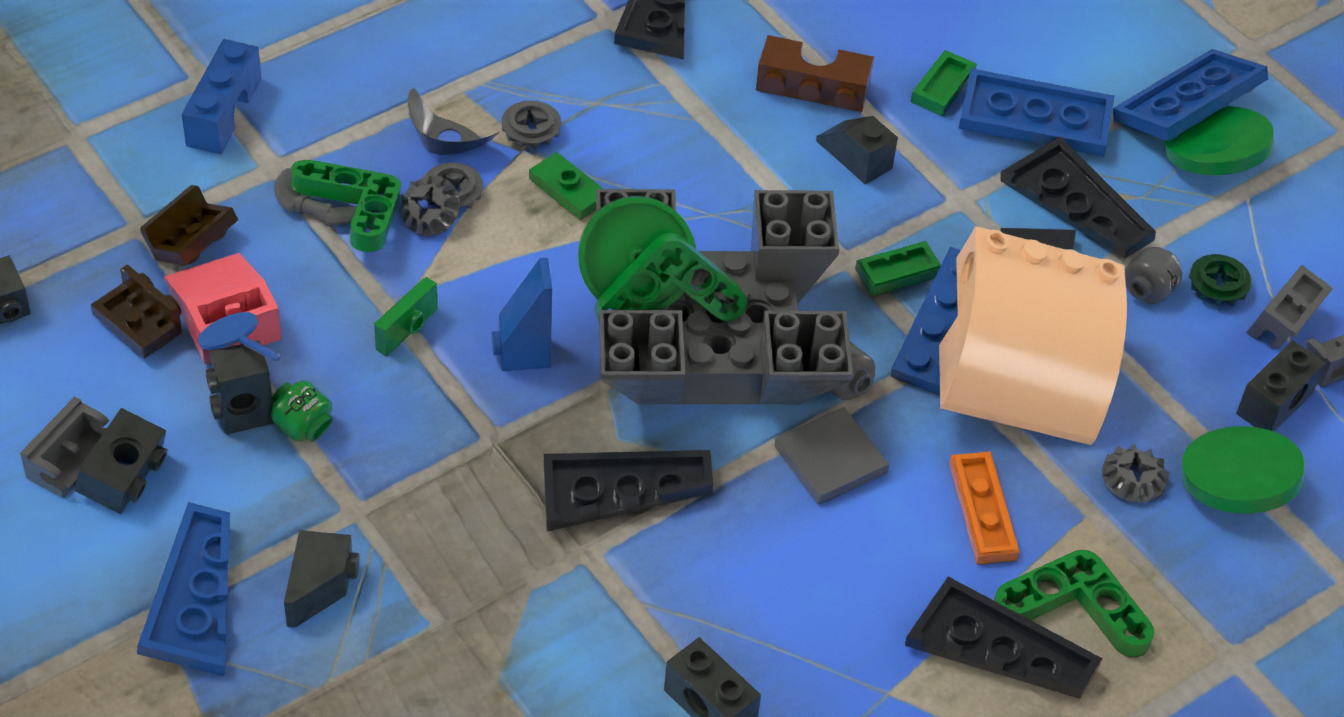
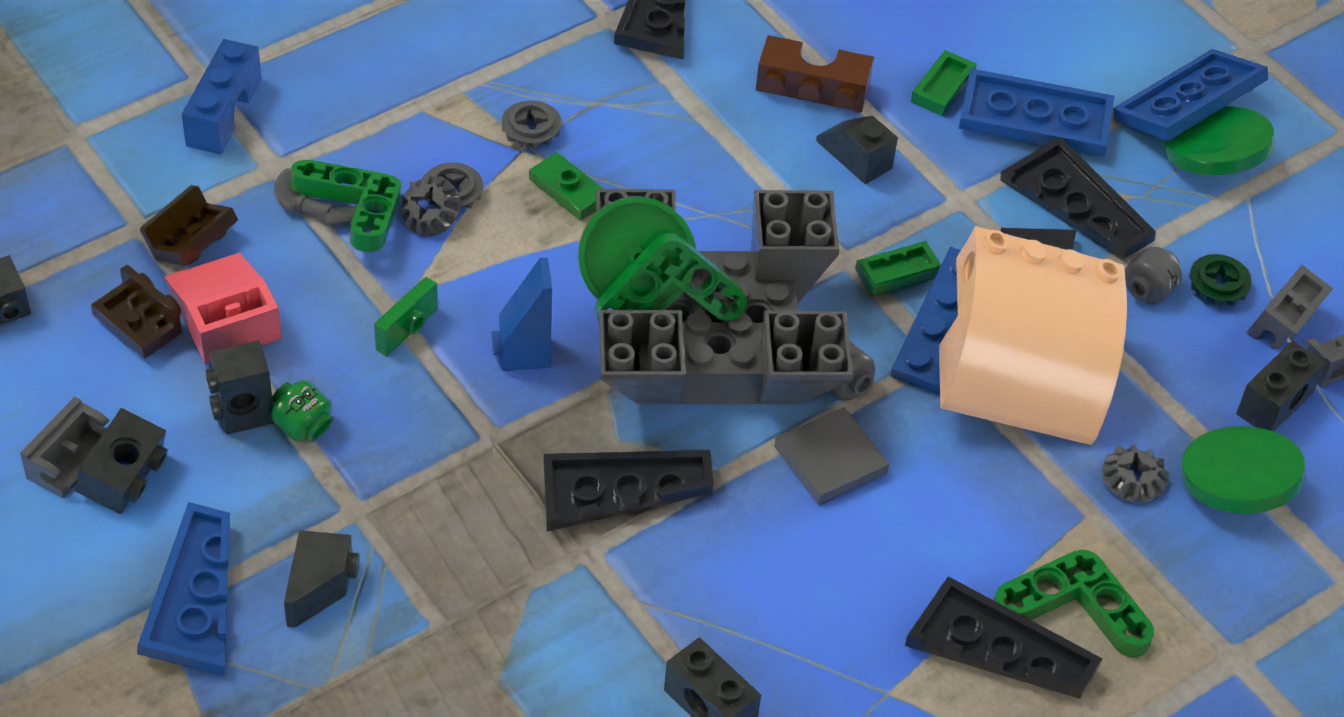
(231, 330): blue piece -> none
(430, 126): dark grey piece -> none
(984, 508): orange tile -> none

